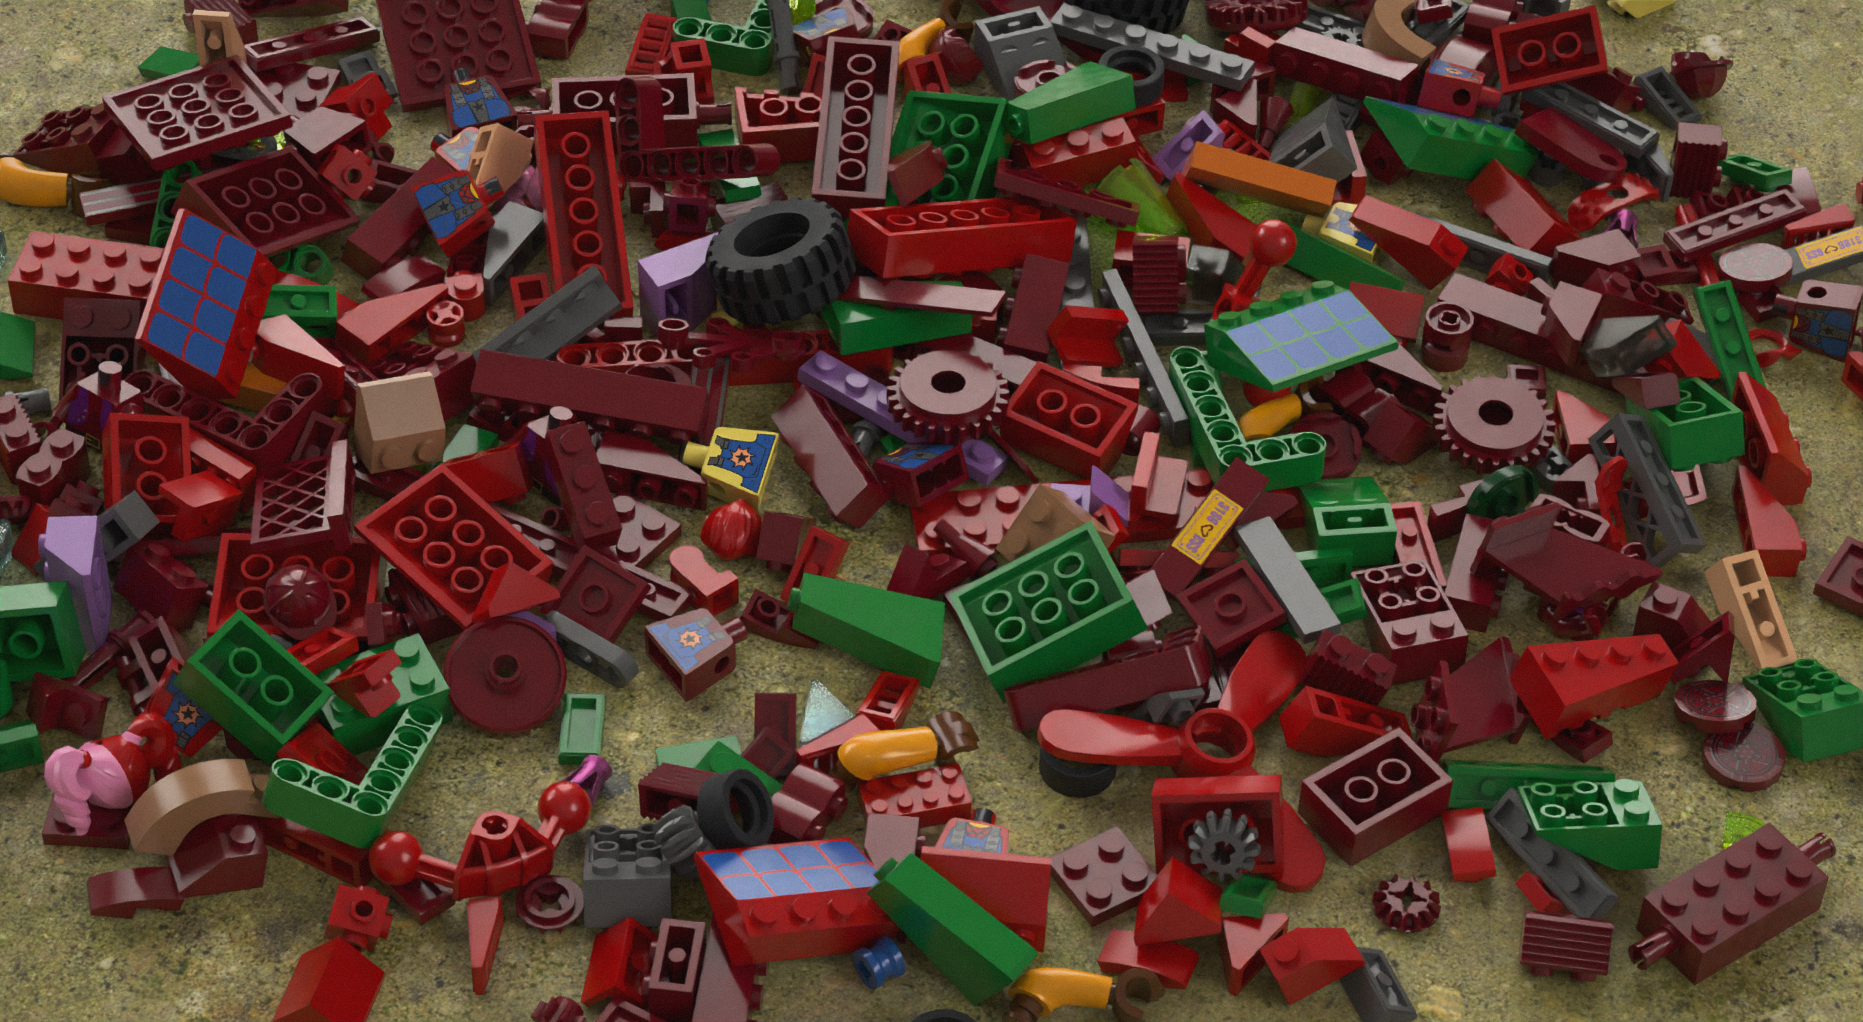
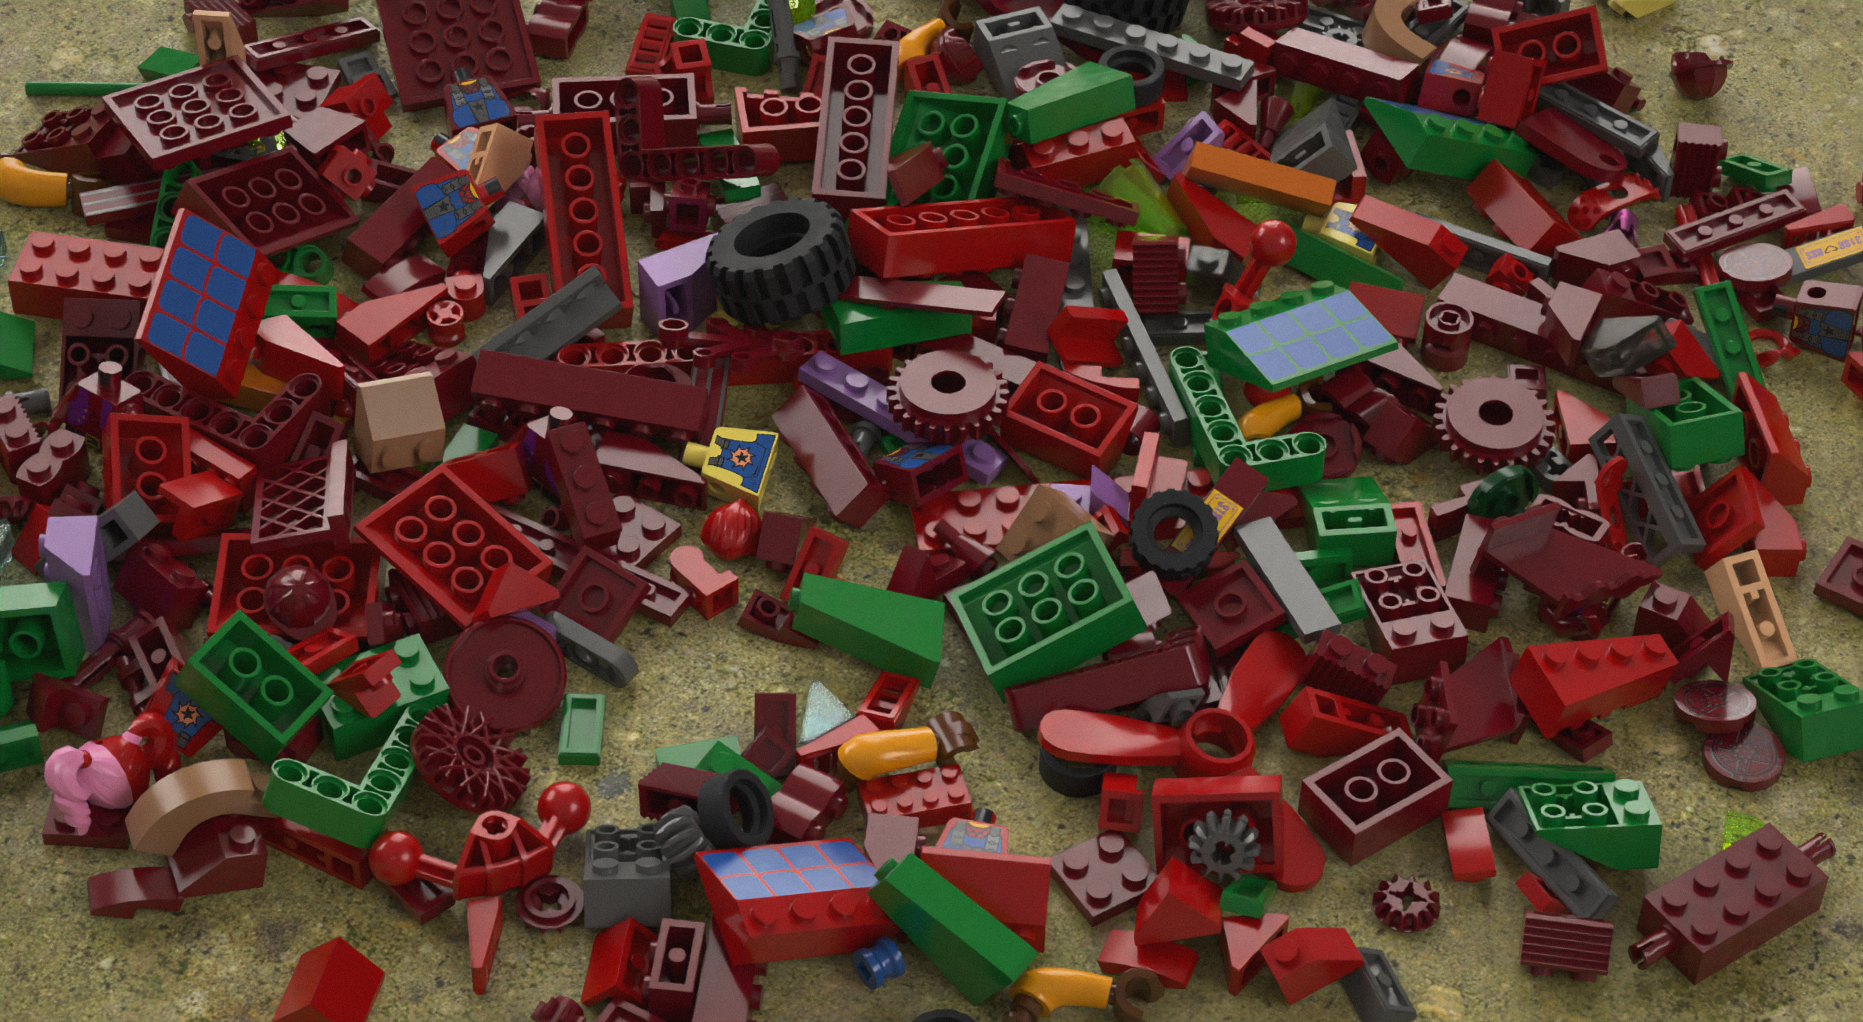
(65, 88): none -> green bar
(323, 751): red plate -> none
(359, 917): red brick -> none
(468, 761): none -> dark red wheel
(591, 773): flat silver piece -> none
(623, 329): dark red plate -> none
(694, 650): dark red torso -> none
(1120, 803): none -> red brick
(1179, 505): none -> black tyre
(1510, 88): none -> red brick
(1659, 84): dark grey slope -> none
(1726, 516): none -> red plate

